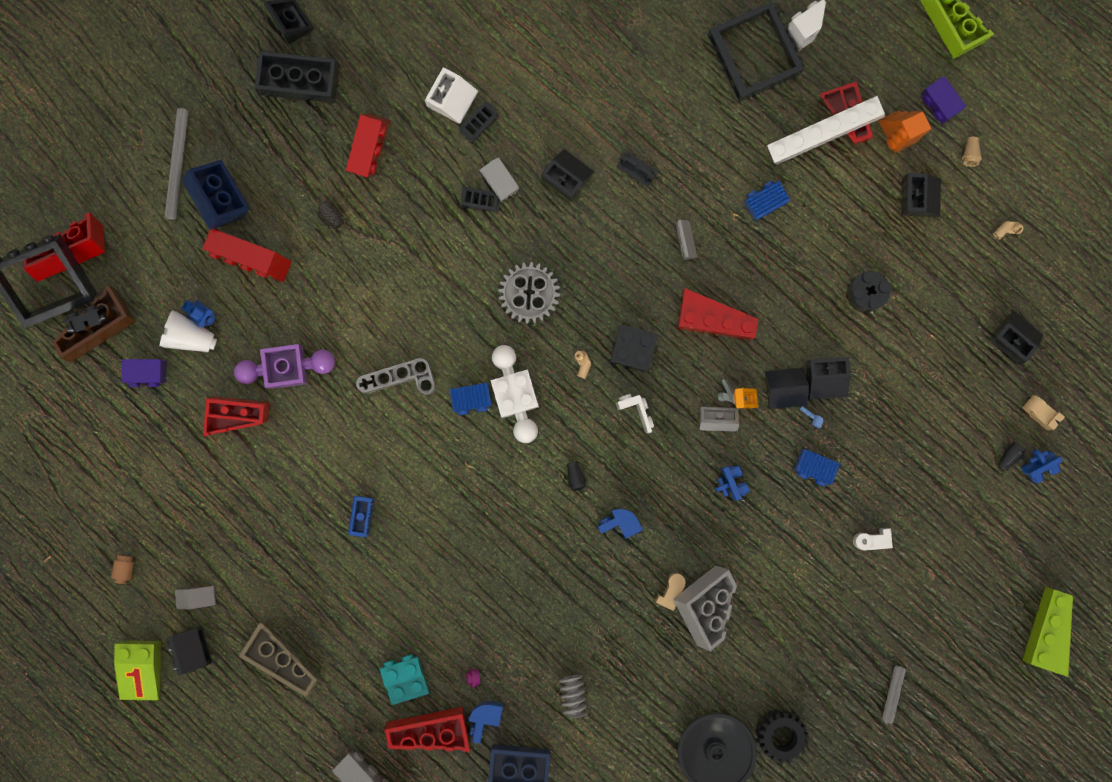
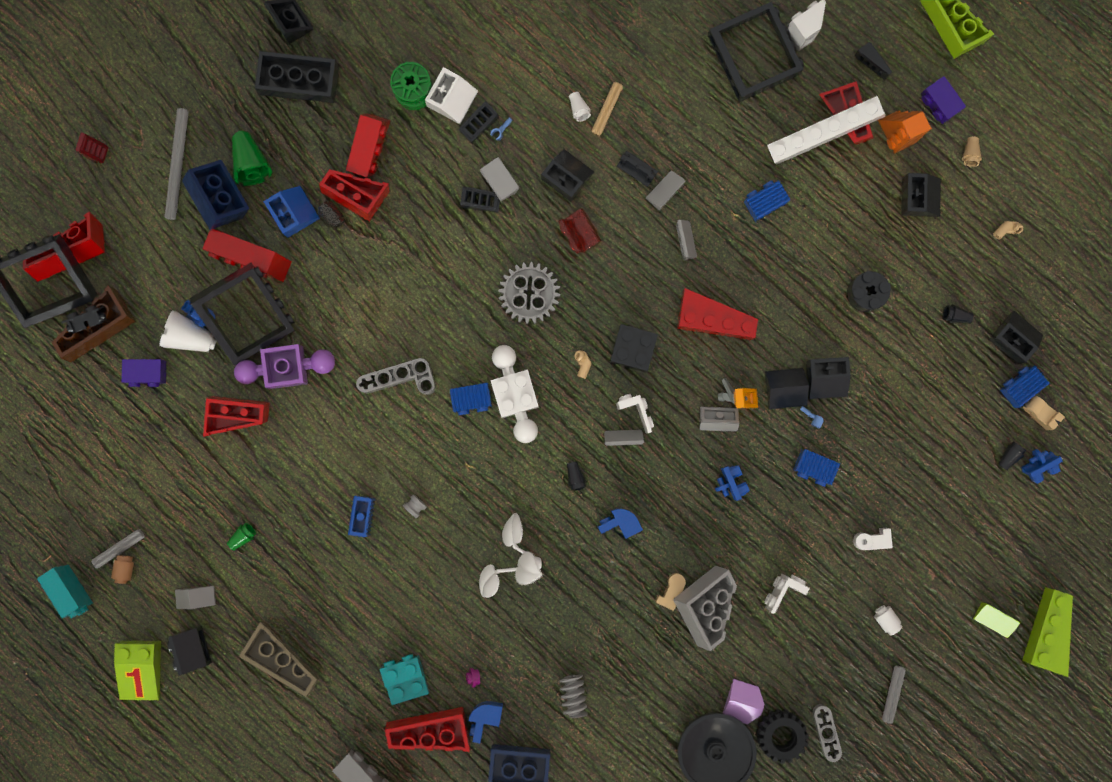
(65, 591): none -> teal brick
(91, 148): none -> dark red slope
(118, 548): none -> light grey axle
(198, 300): none -> black window
(241, 536): none -> green cone
(248, 161): none -> green cone
(291, 210): none -> blue slope
(354, 193): none -> red wedge
(411, 96): none -> green wheel
(414, 506): none -> light grey wheel
(501, 129): none -> medium blue hand
(528, 565): none -> white plant
(579, 108): none -> white cone
(579, 231): none -> clear red bracket
(607, 108): none -> tan axle
(623, 437): none -> light grey slope
(665, 190): none -> light grey slope
(744, 701): none -> lavender slope
(781, 584): none -> white bracket
(825, 747): none -> light grey beam
(871, 58): none -> black slope
(888, 620): none -> white brick
(955, 314): none -> black cone
(996, 620): none -> slope
(1024, 386): none -> blue brick

